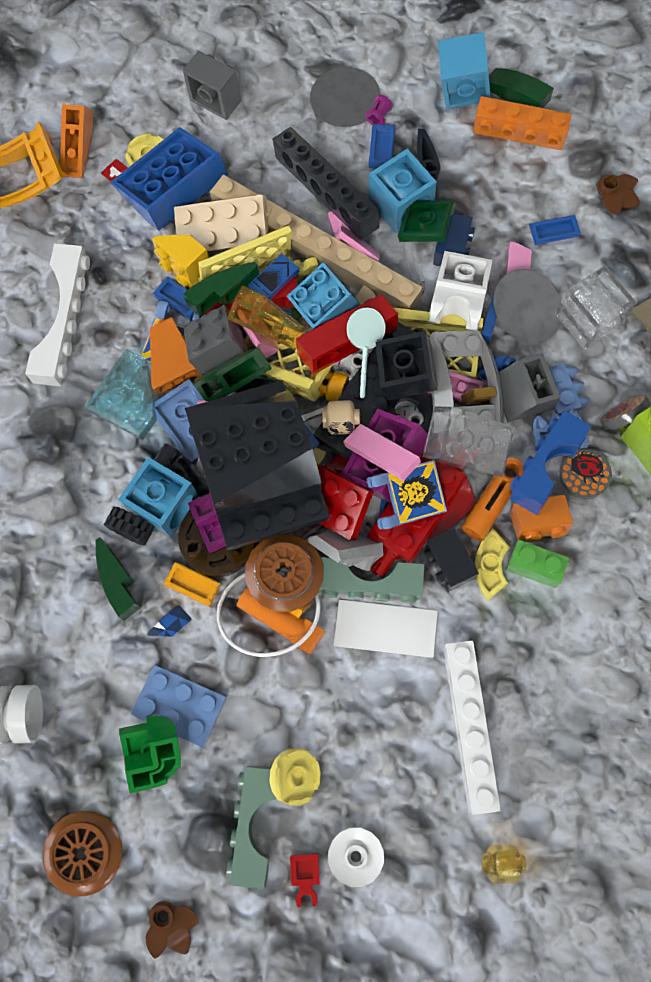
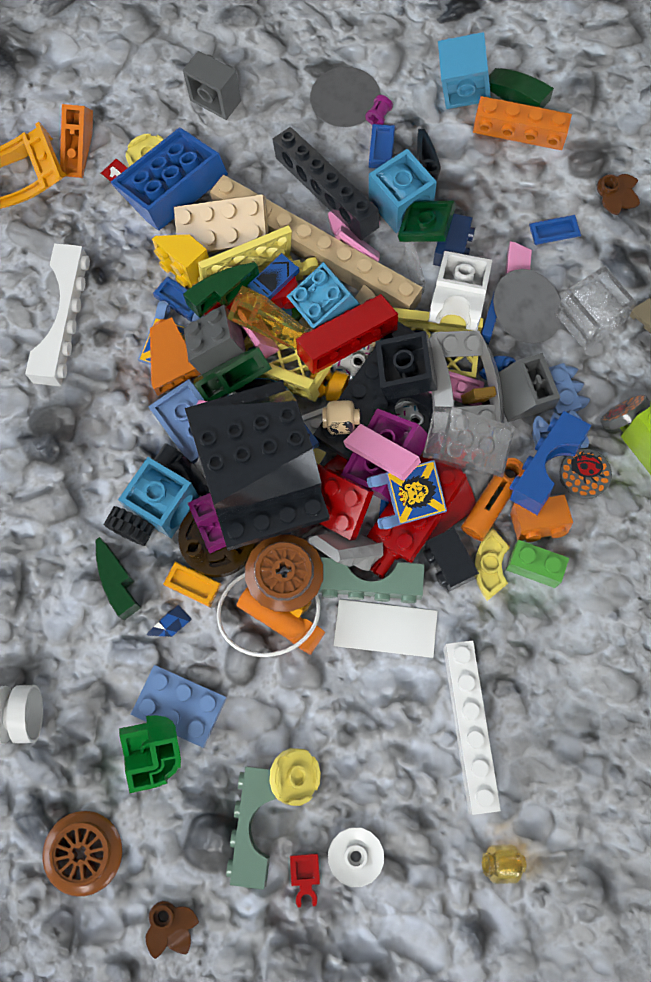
(126, 396): clear light blue plate -> none
(363, 330): light aqua piece -> none

